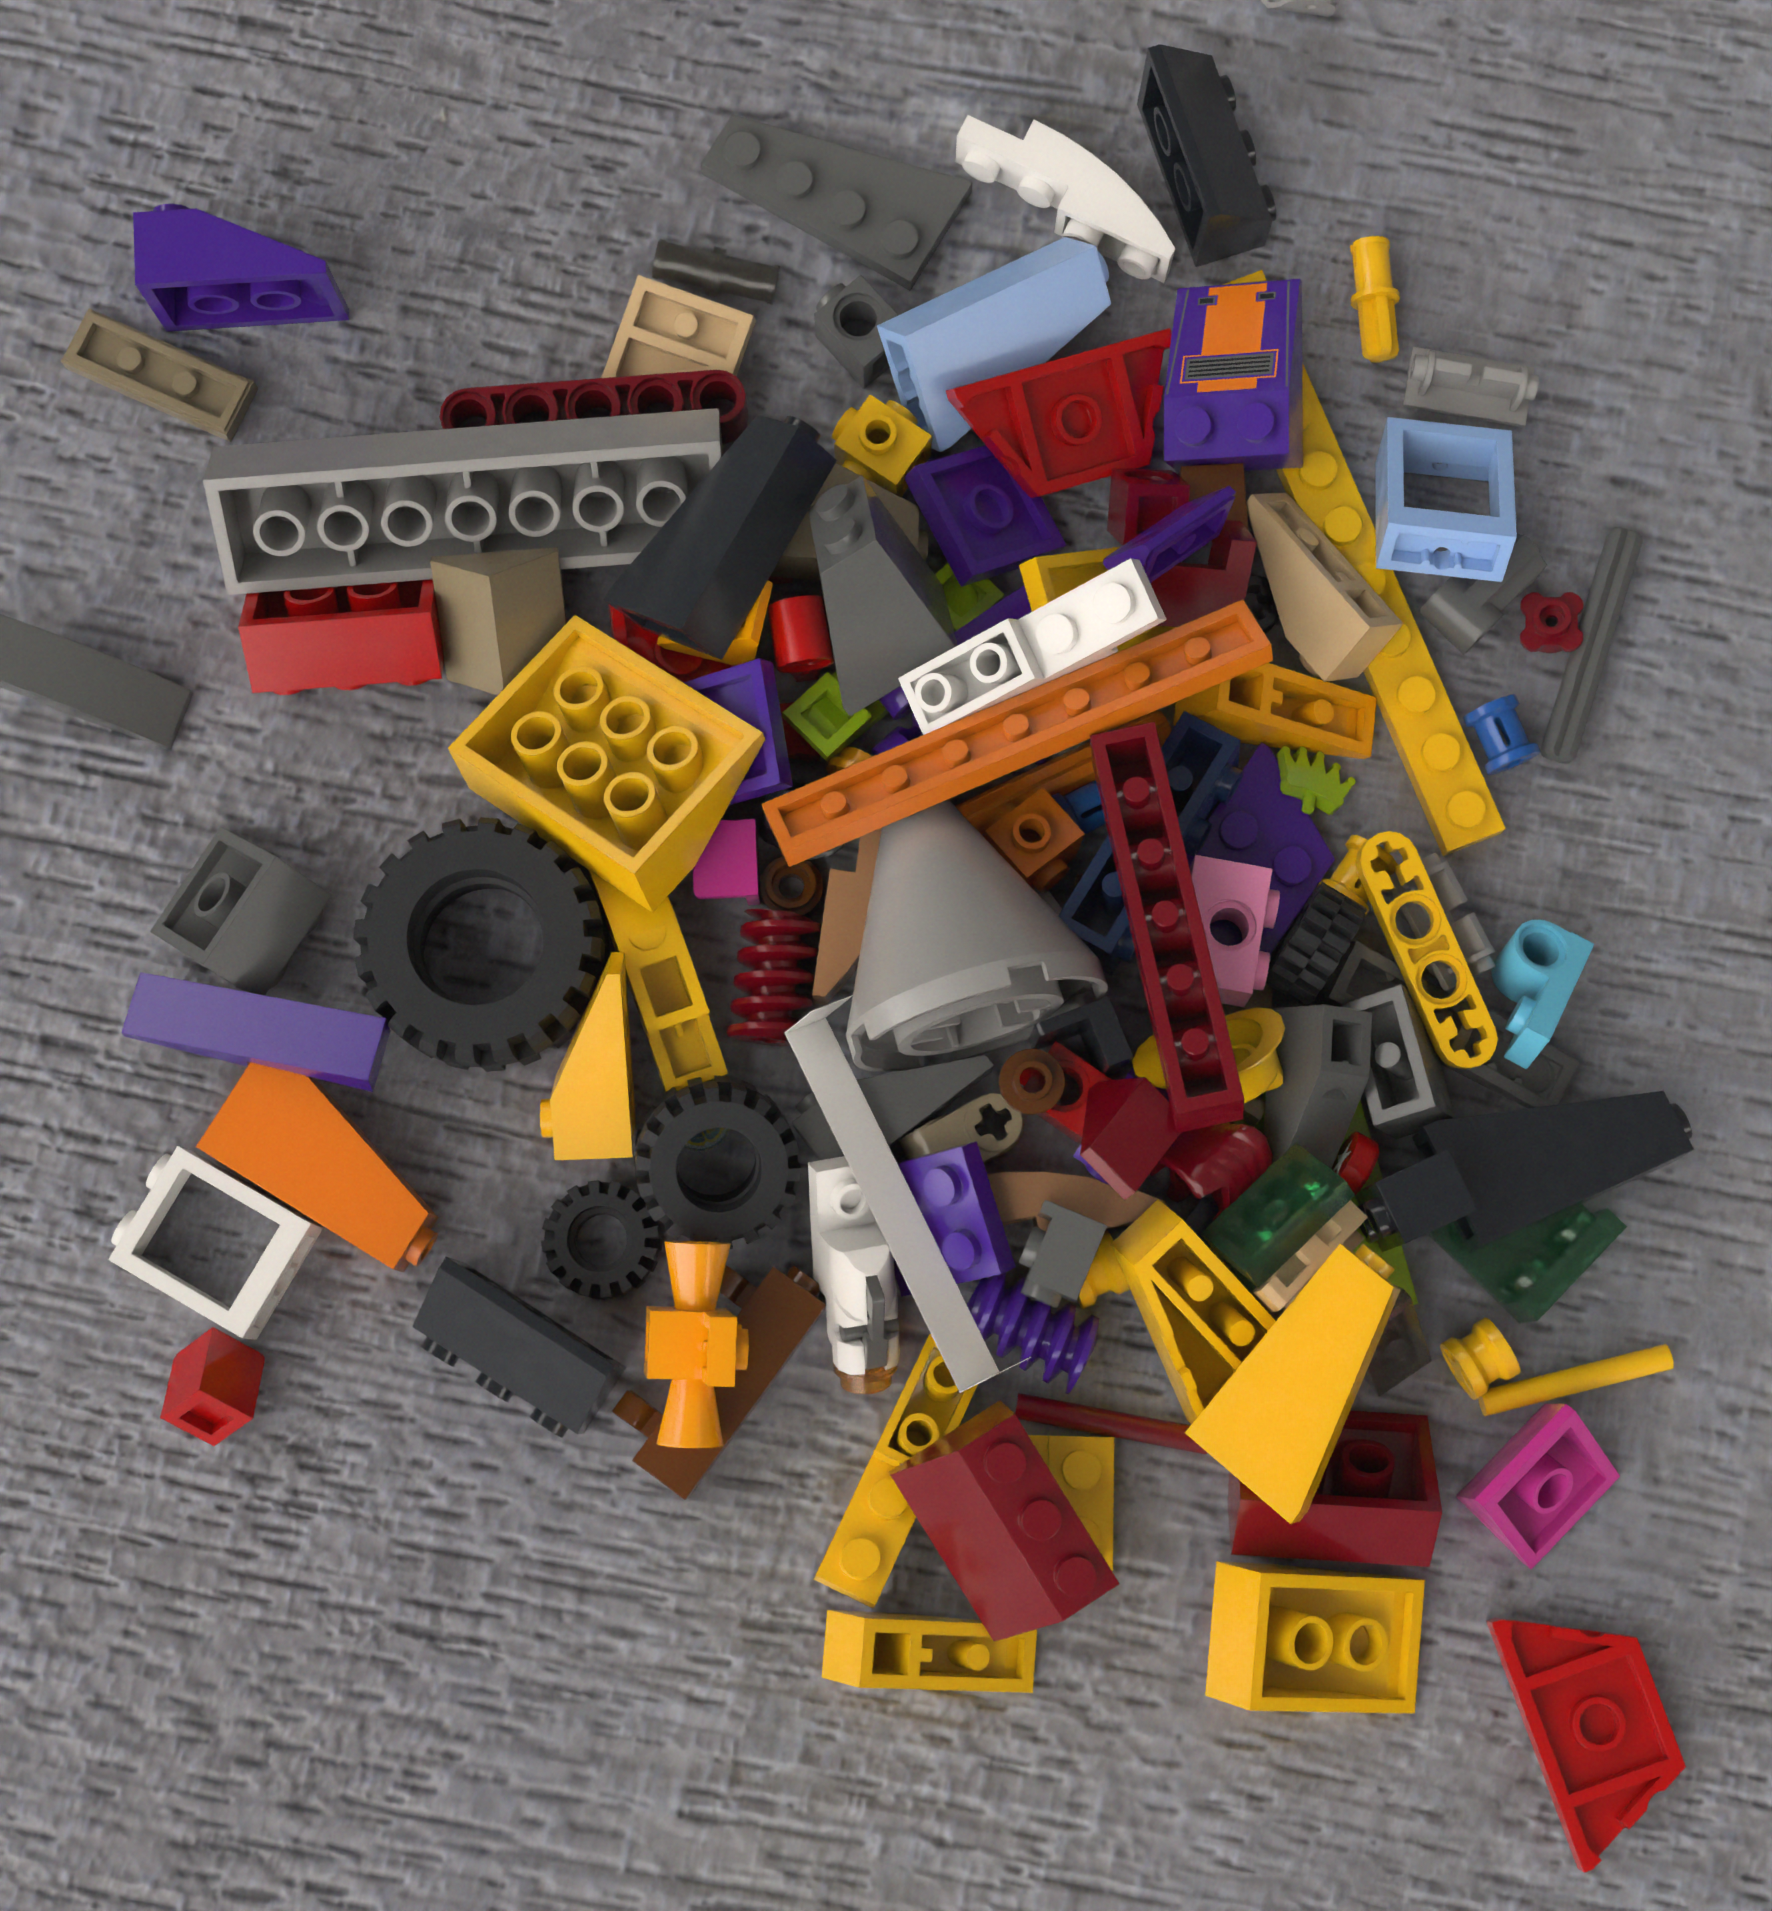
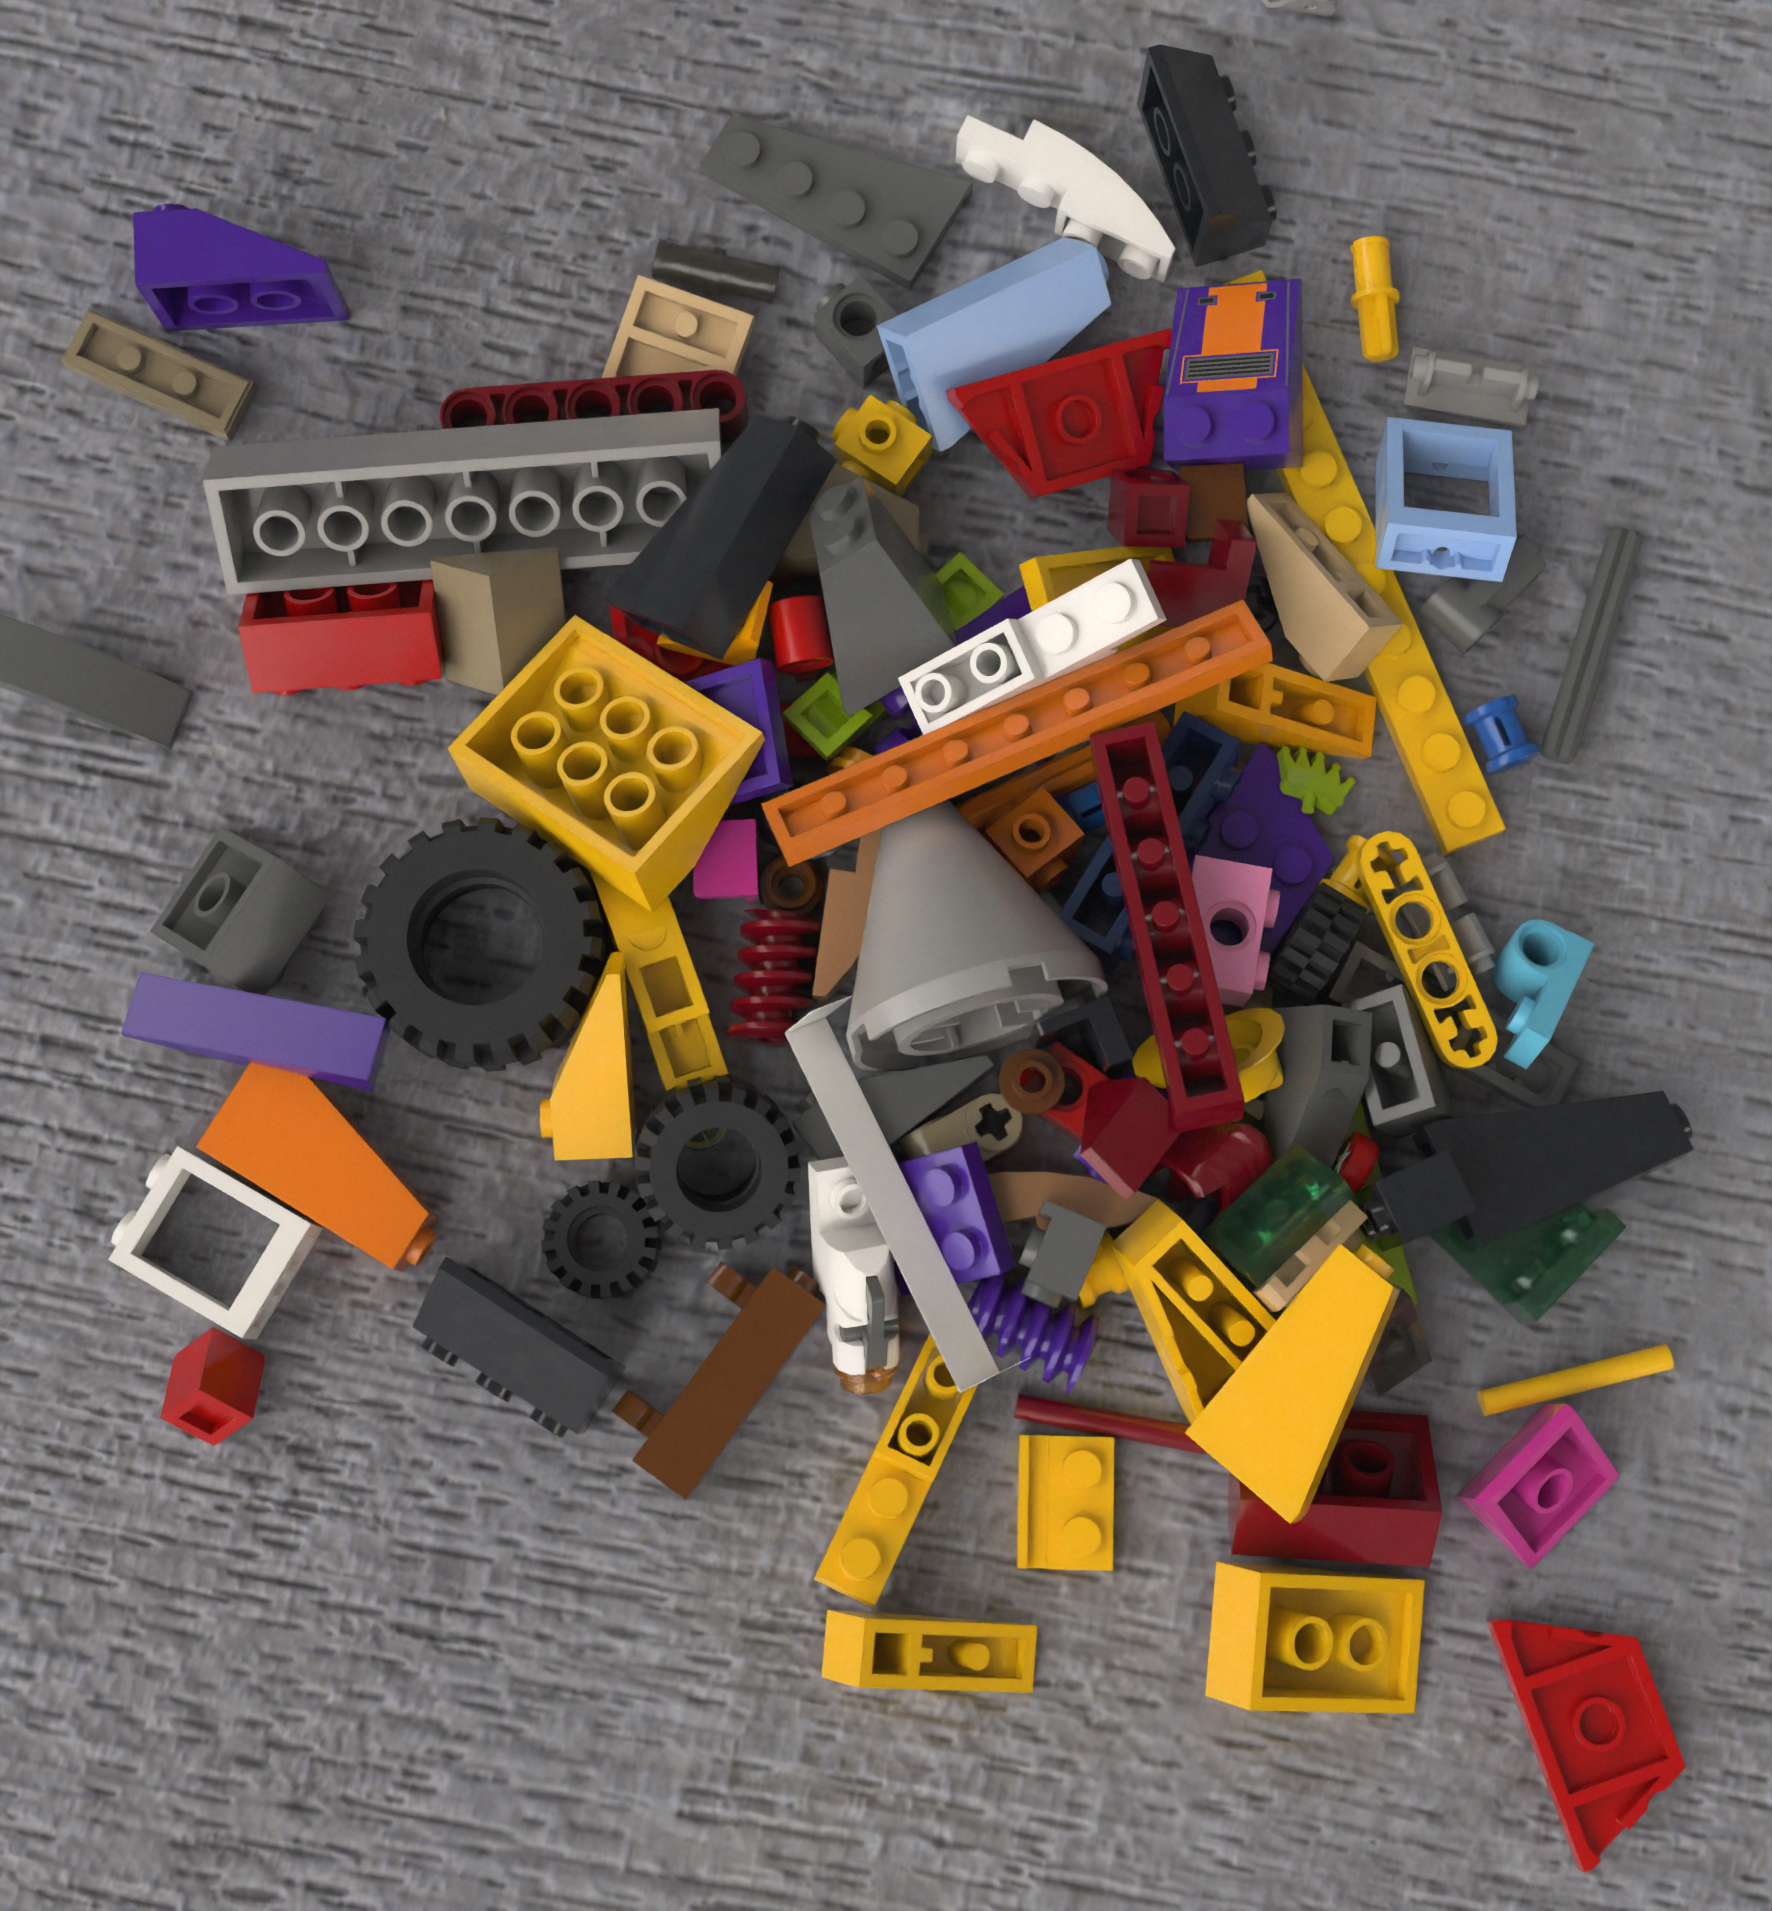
(694, 1345): light orange brick -> none
(981, 515): dark purple plate -> none
(1003, 1525): dark red slope -> none
(1176, 534): dark purple slope -> none
(1480, 1358): yellow wheel -> none
(1547, 639): dark red plate -> none

